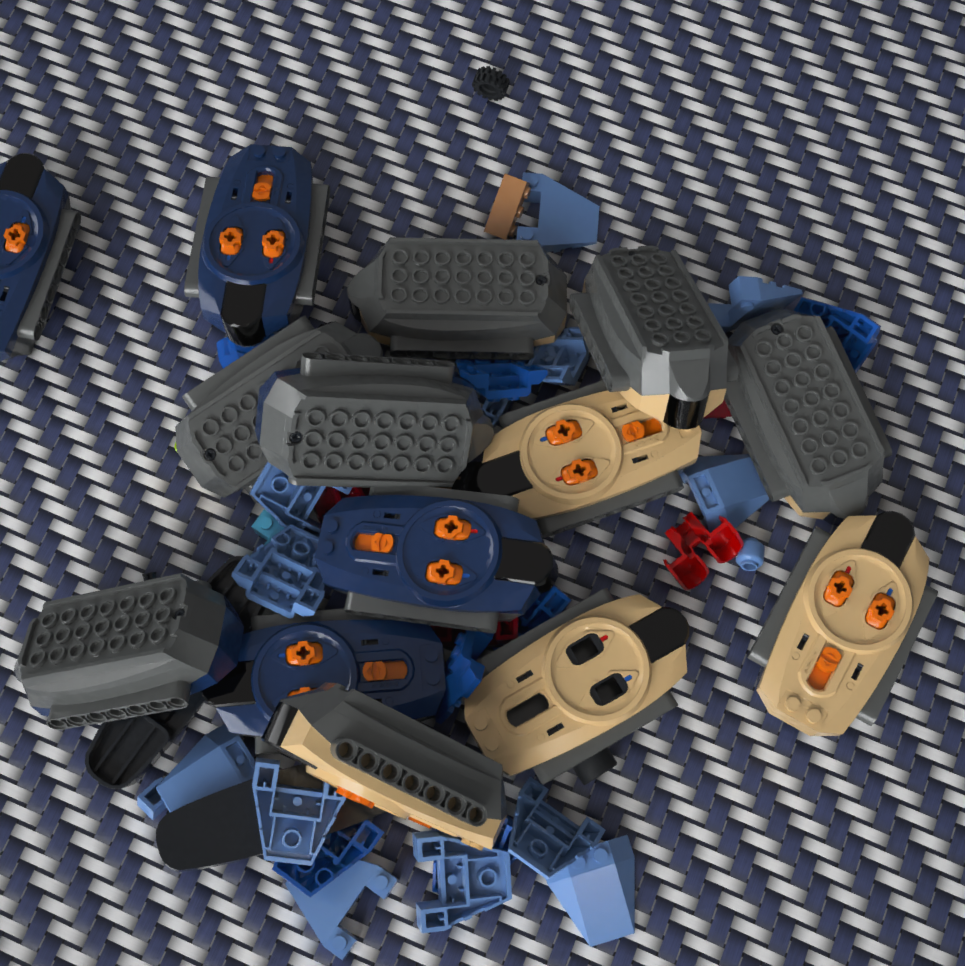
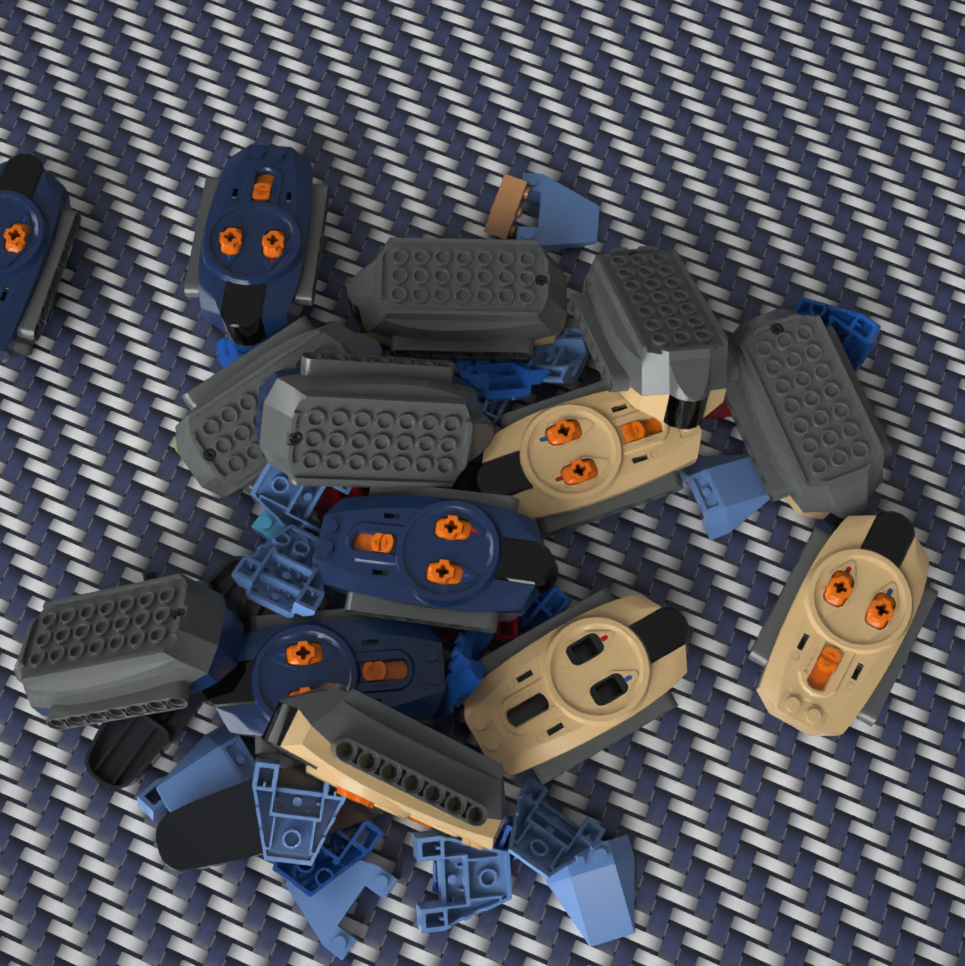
(490, 83): black tyre -> none
(595, 766): black tyre -> none
(721, 543): red piece -> none
(750, 299): medium blue wedge -> none
(751, 555): medium blue head -> none

